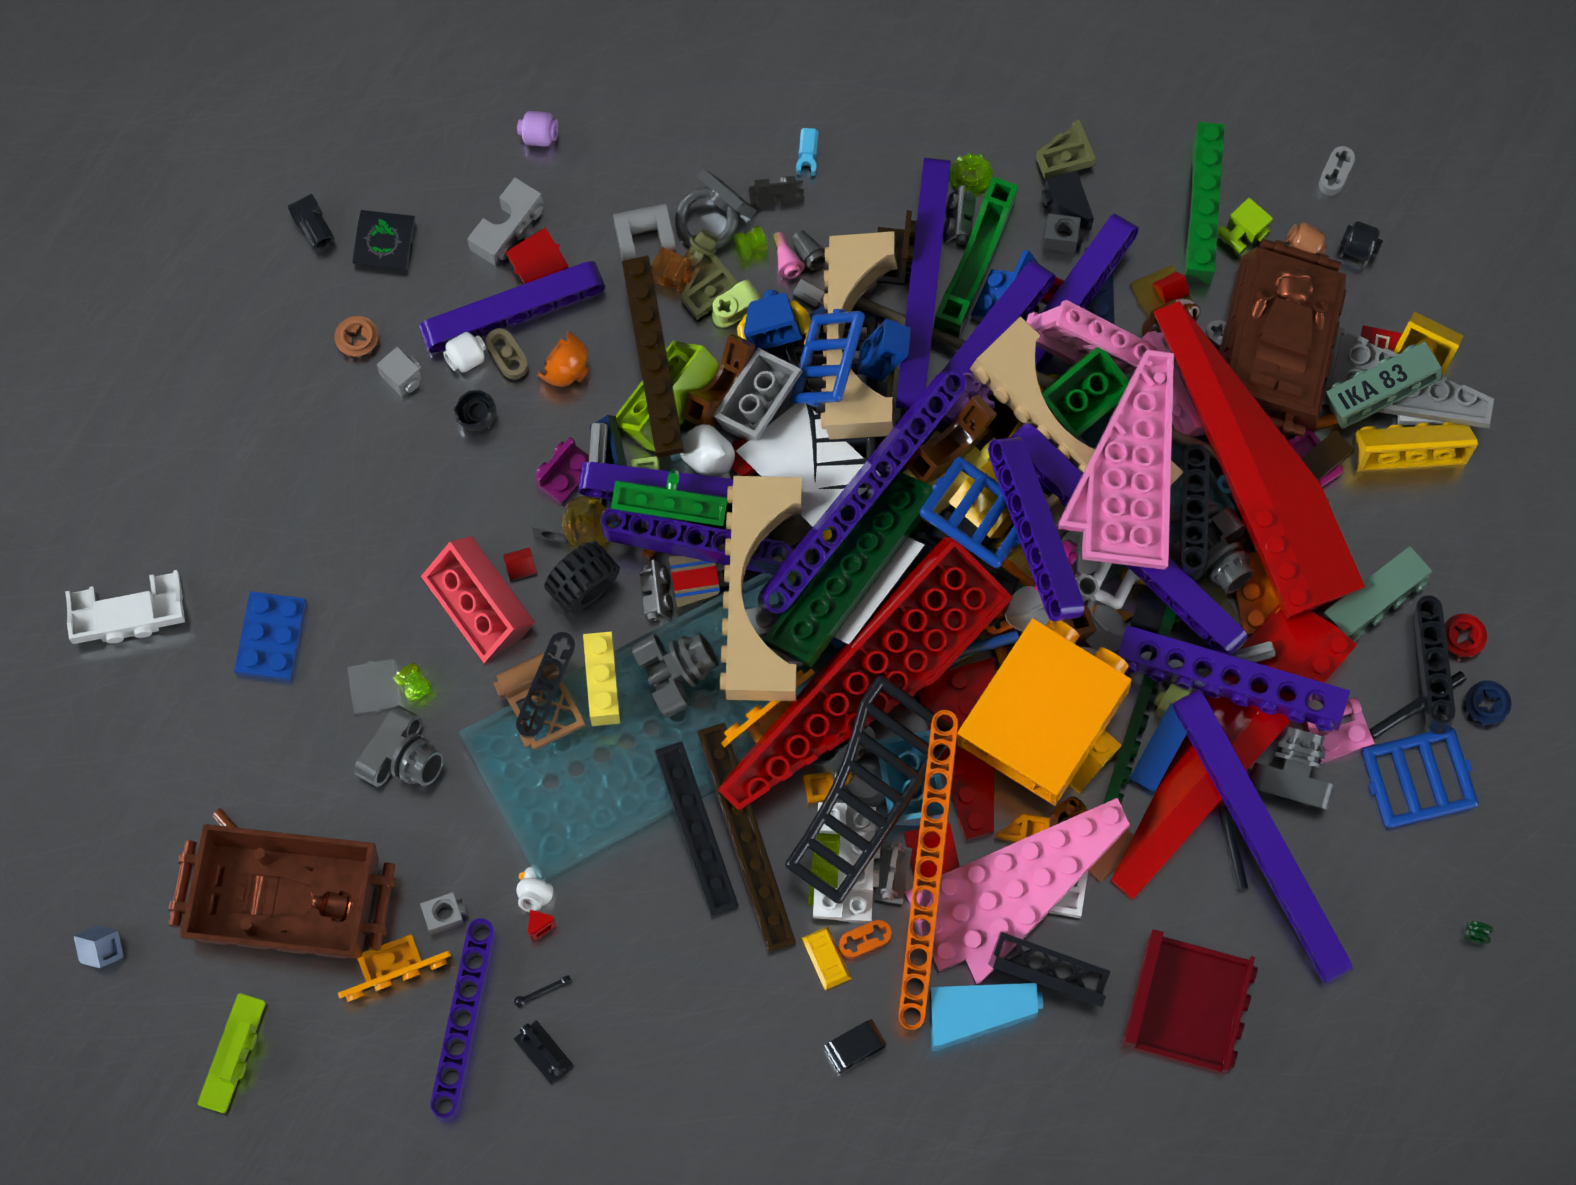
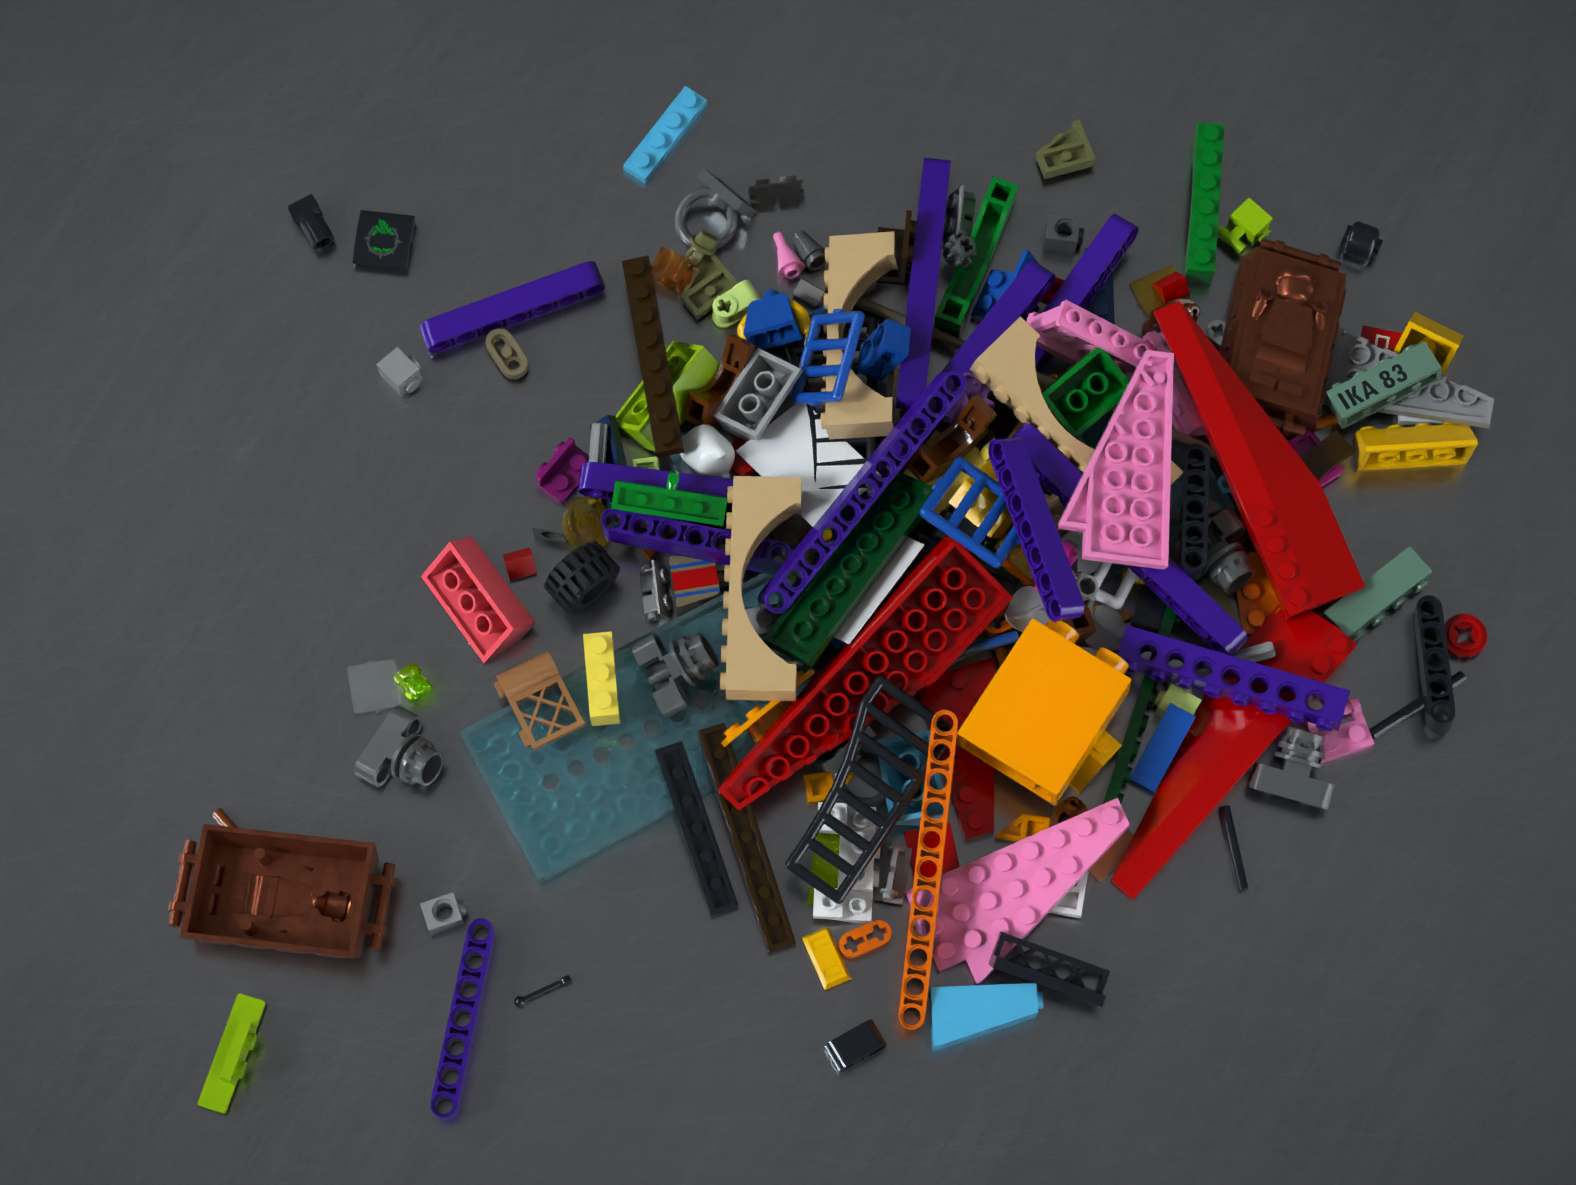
(98, 946): sand blue panel -> none
(125, 615): white bracket -> none
(270, 636): blue plate -> none
(352, 326): nougat gear -> none
(392, 961): light orange bracket -> none
(464, 352): white head -> none
(475, 410): black hair -> none
(493, 240): light grey arch -> none
(533, 892): white animal -> none
(536, 257): red piece -> none
(538, 128): lavender head -> none
(539, 924): red slope -> none
(543, 1051): black hinge -> none
(546, 685): black beam -> none
(566, 362): orange cylinder -> none
(641, 221): light grey connector -> none
(665, 134): none -> medium azure plate
(751, 242): clear neon green wheel -> none
(807, 150): medium azure bar -> none
(959, 250): none -> dark grey gear
(972, 184): clear neon green gear -> none
(1067, 198): black slope -> none
(1189, 1004): dark red panel -> none
(1262, 836): dark purple beam -> none
(1306, 238): nougat head -> none
(1332, 168): light grey beam -> none
(1416, 813): blue bar -> none
(1478, 932): dark green bush -> none
(1492, 691): dark blue gear -> none

